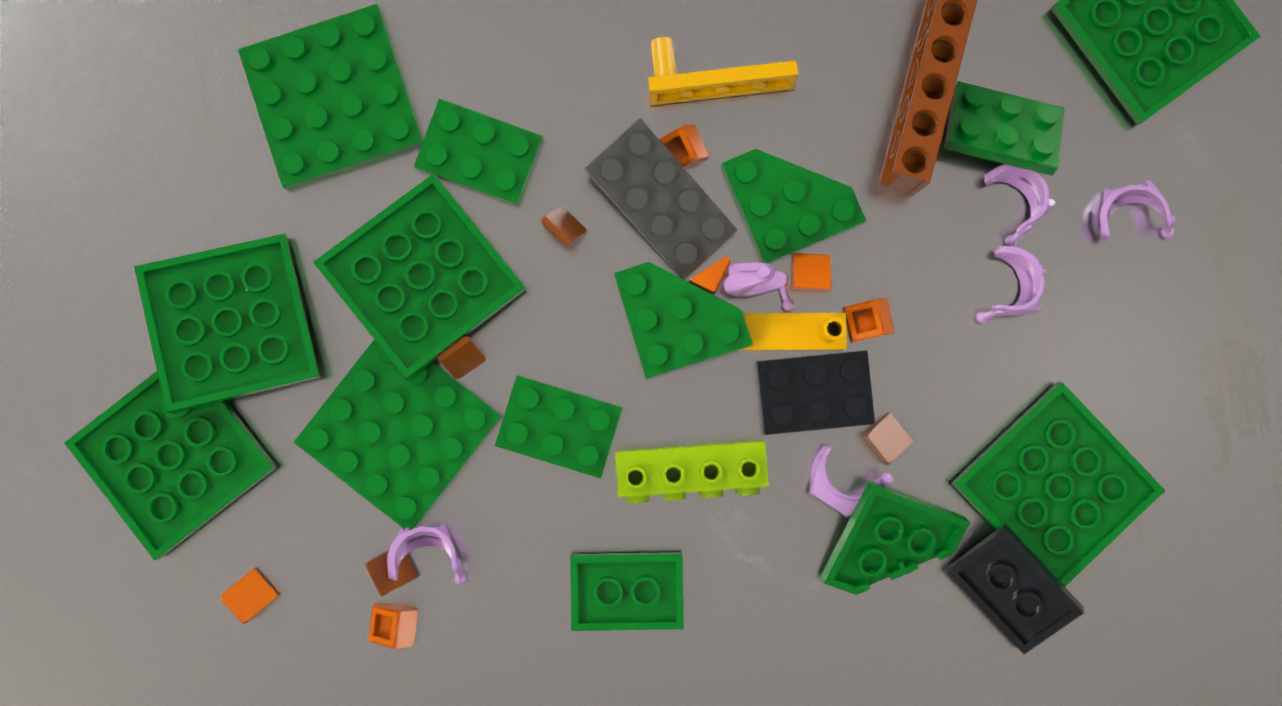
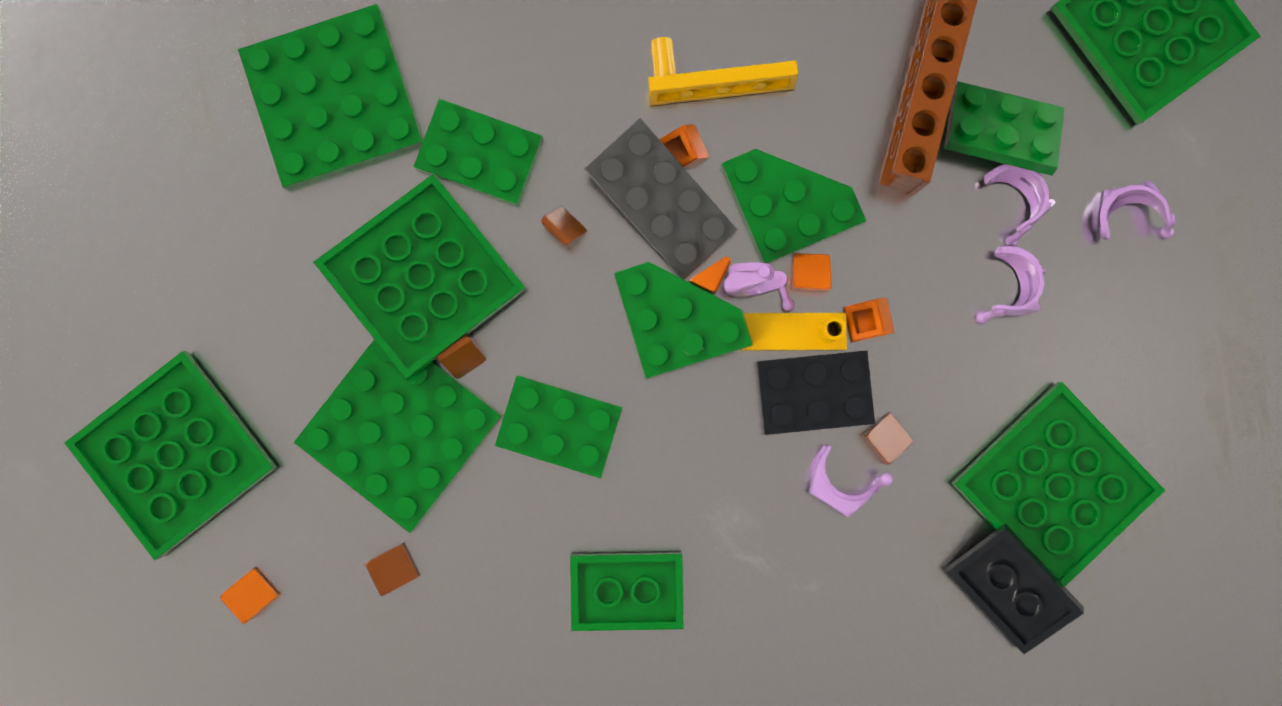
(226, 323): green plate -> none
(393, 626): orange slope -> none
(408, 540): lavender helmet -> none
(691, 469): lime brick -> none
(890, 538): green plate -> none

